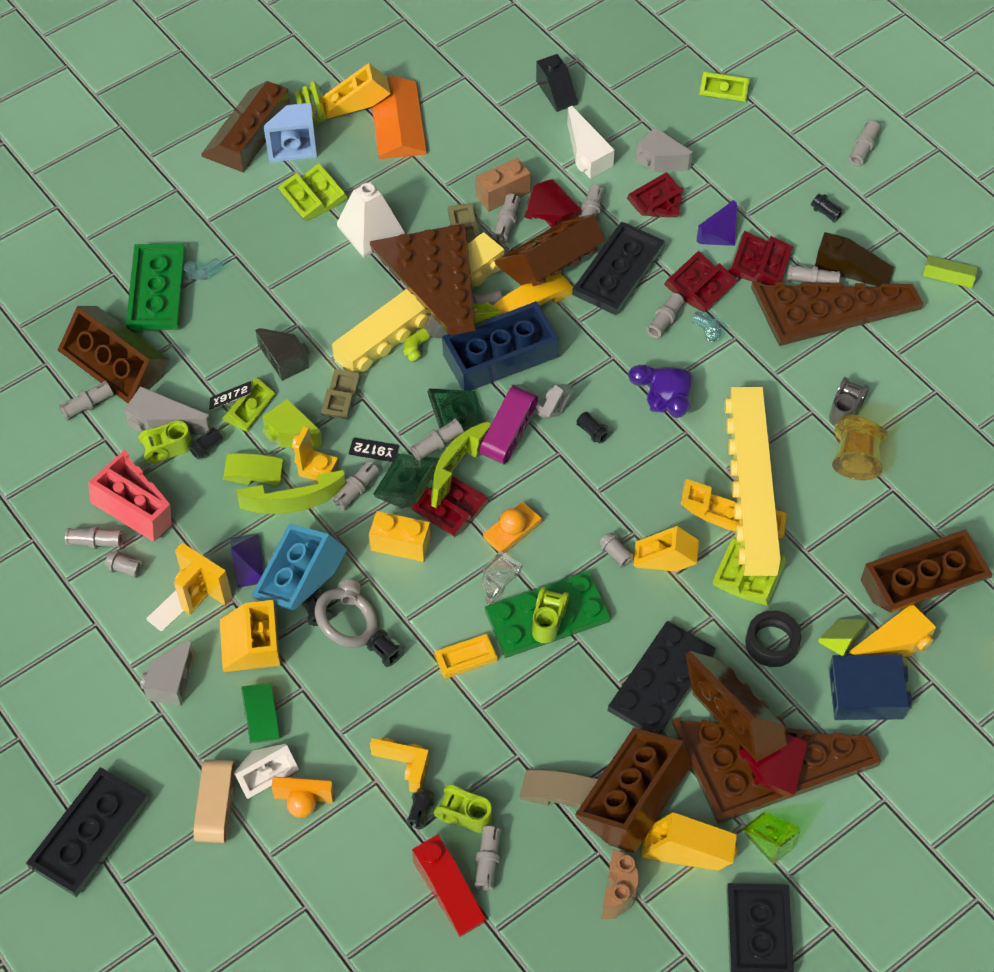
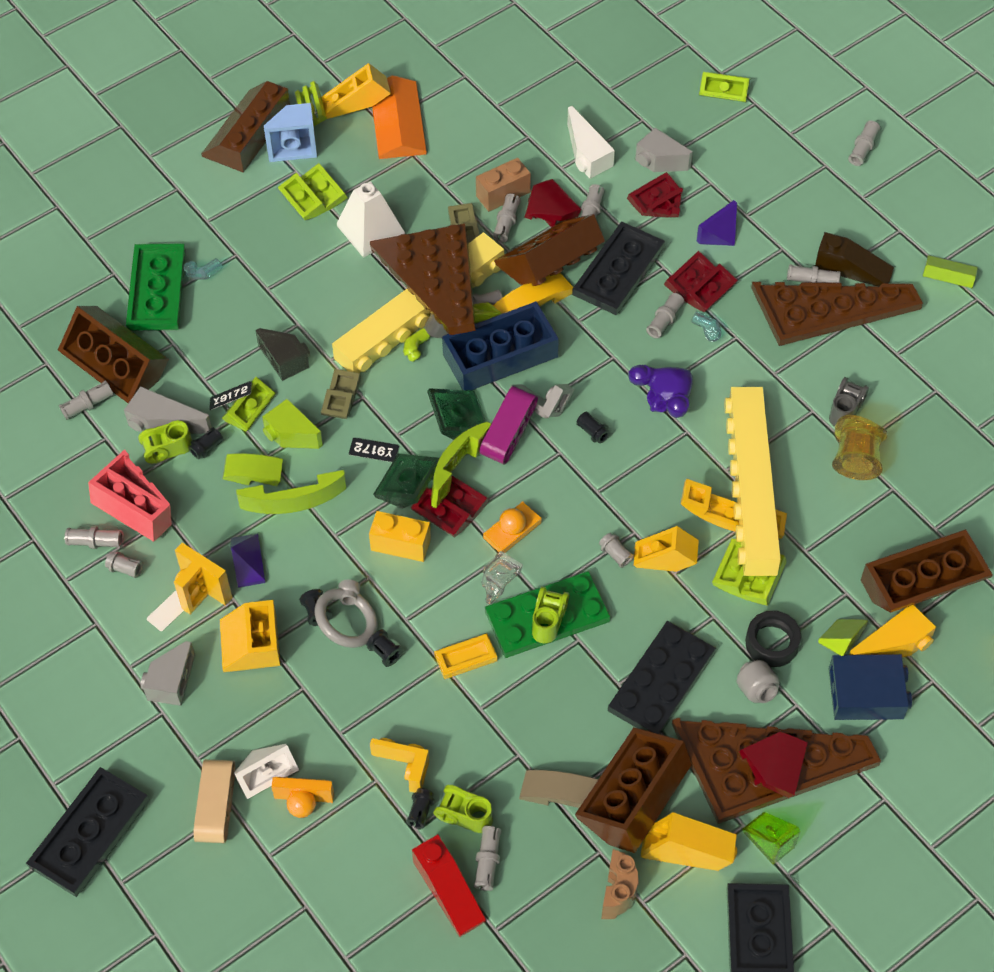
(260, 713): green slope -> none
(299, 566): dark azure slope -> none
(310, 462): yellow bracket -> none
(355, 485): light grey pin -> none
(436, 440): light grey pin -> none
(556, 82): black slope -> none
(735, 706): reddish brown slope -> none
(758, 681): none -> light grey head
(760, 259): dark red slope -> none
(827, 207): black pin -> none

